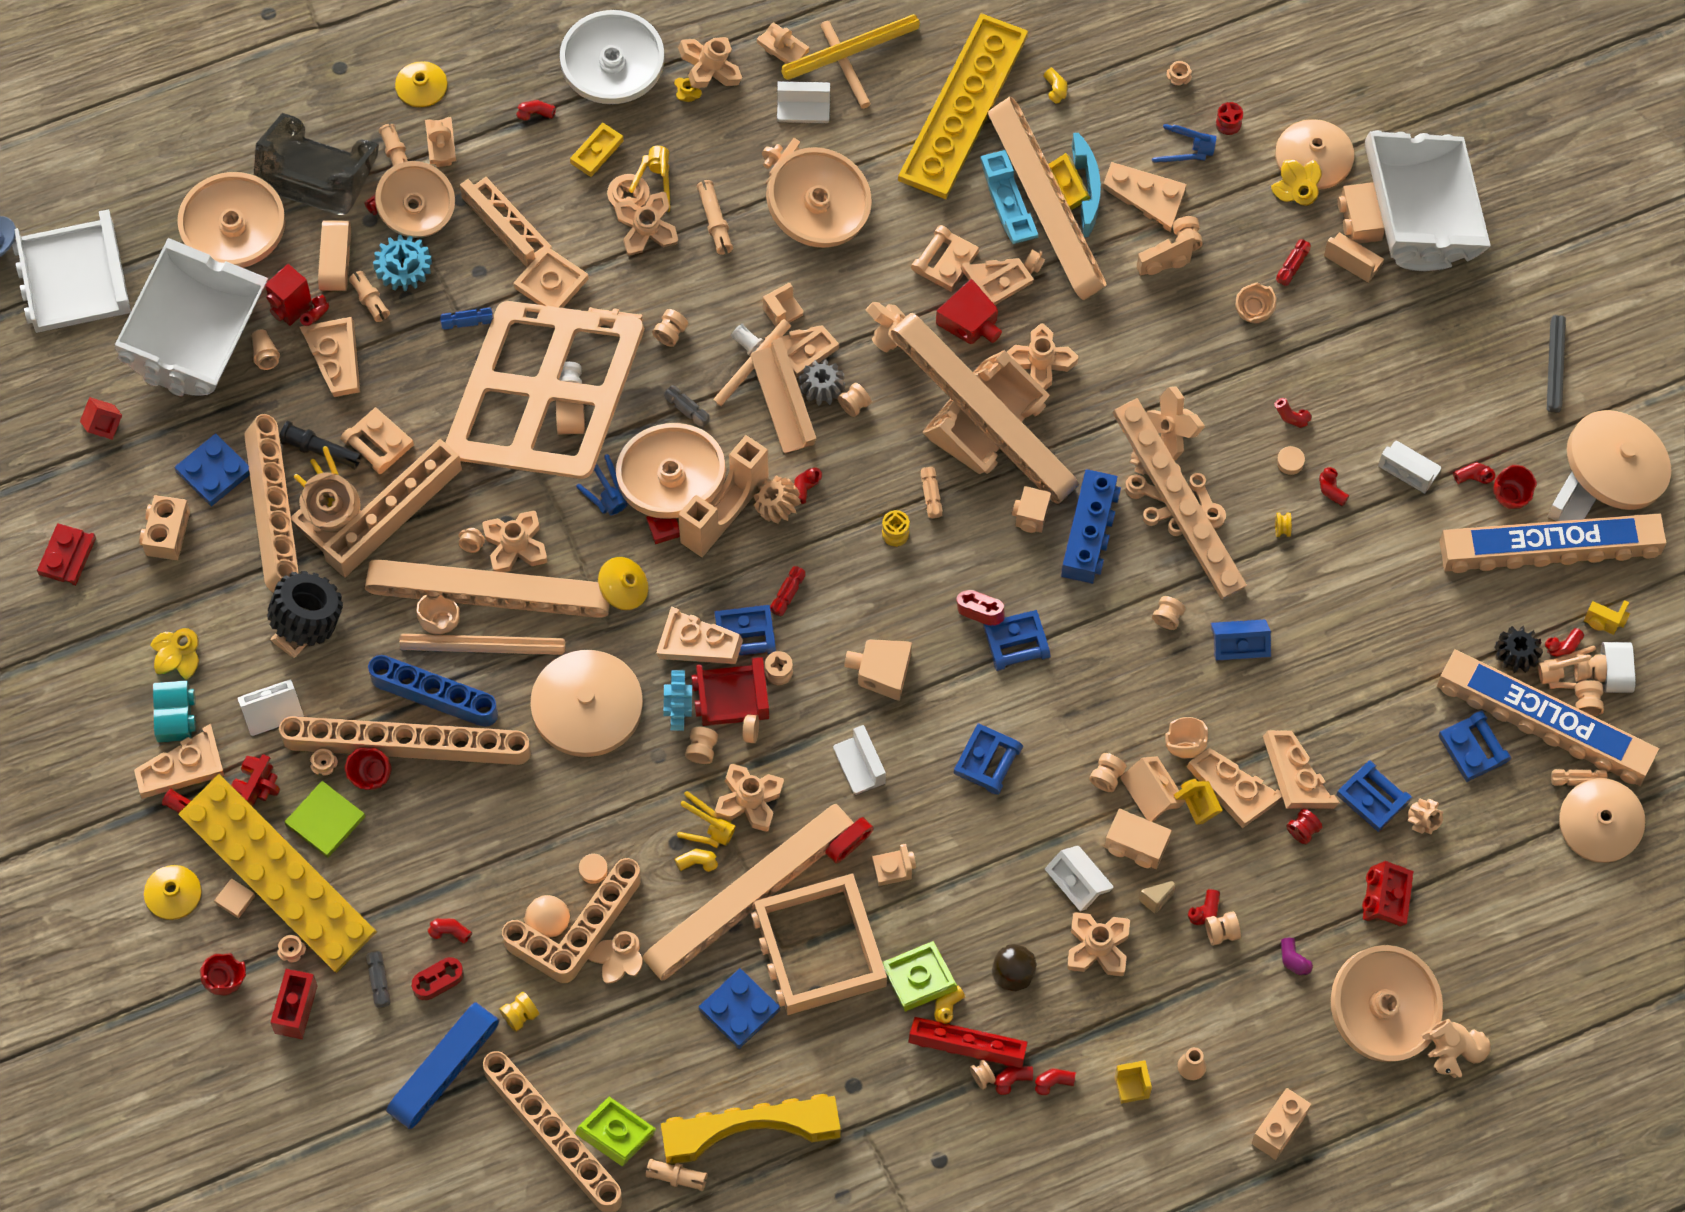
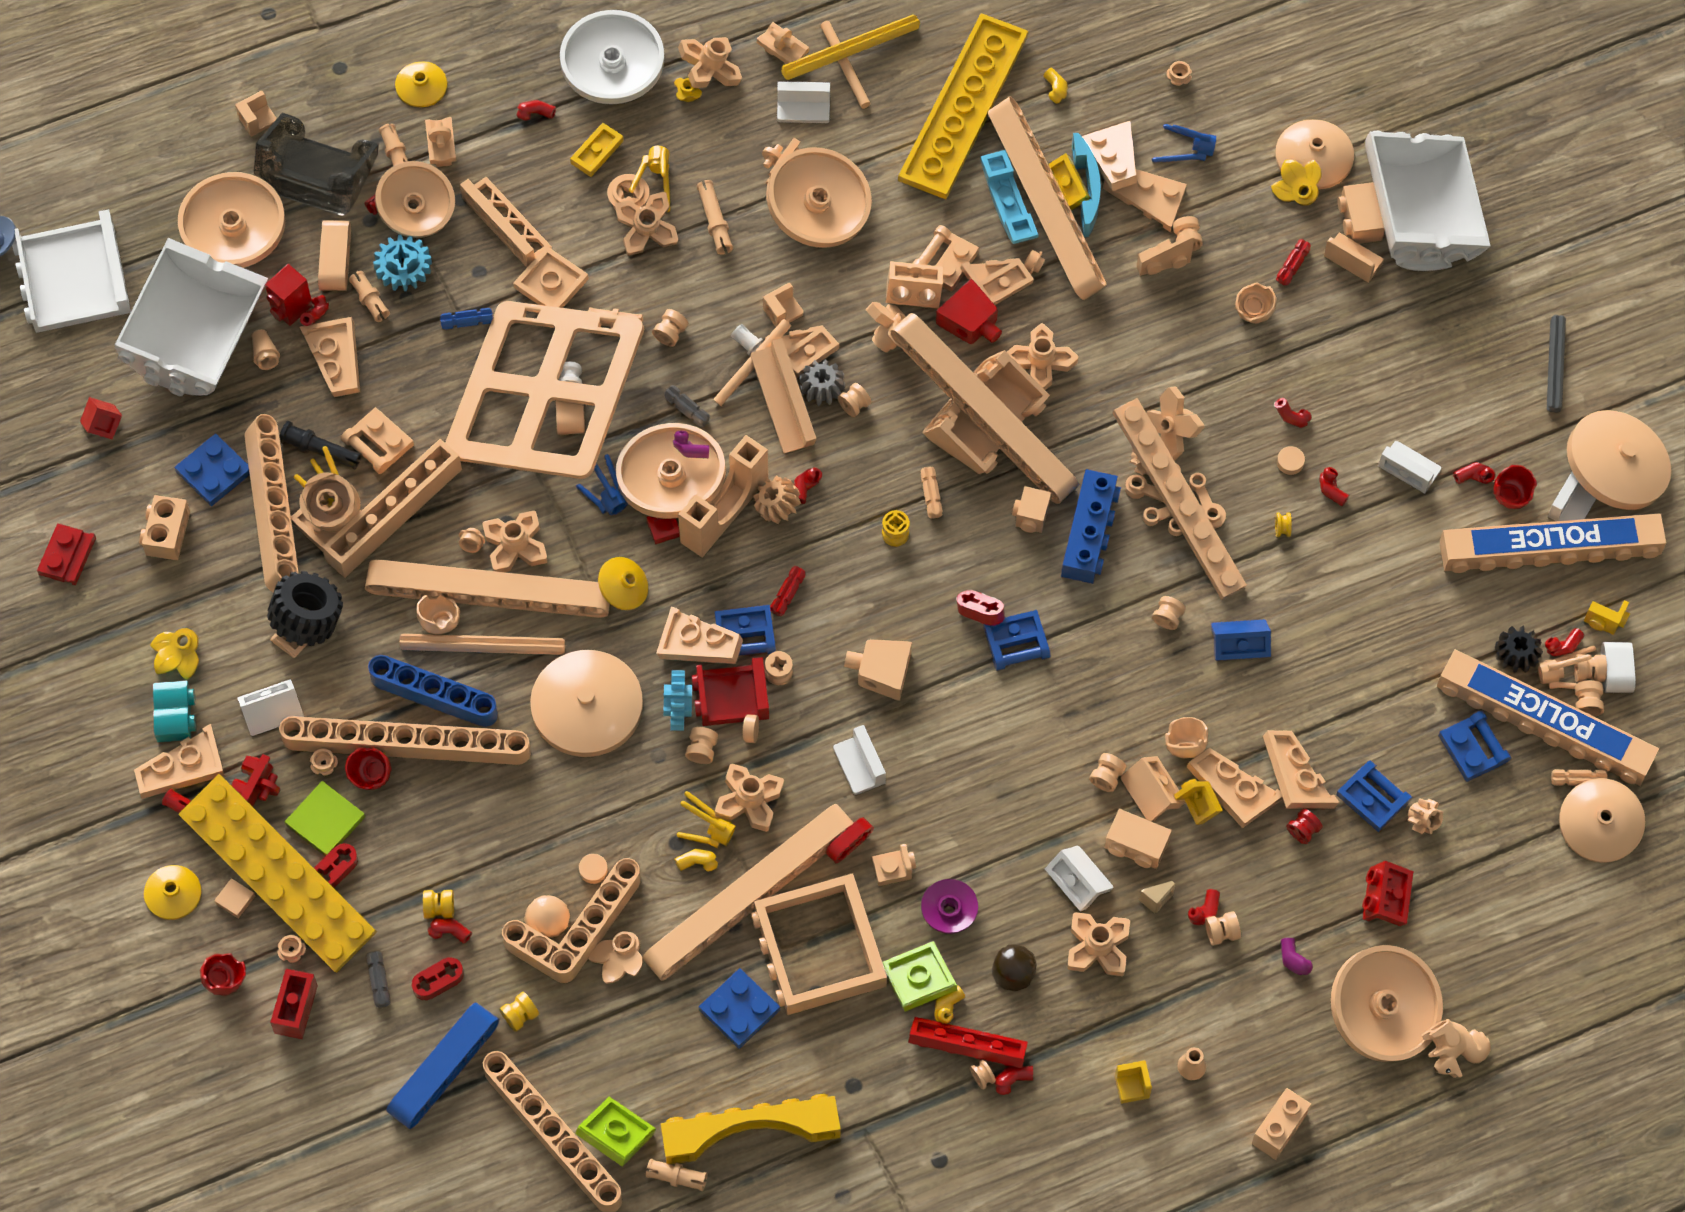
(255, 113): none -> light nougat panel
(332, 859): none -> red beam
(438, 904): none -> yellow wheel
(688, 449): none -> magenta arm
(914, 284): none -> light nougat brick
(954, 894): none -> magenta dish
(979, 755): blue plate -> none
(1052, 1077): red arm -> none
(1114, 154): none -> light nougat wing
(1232, 112): red wheel -> none

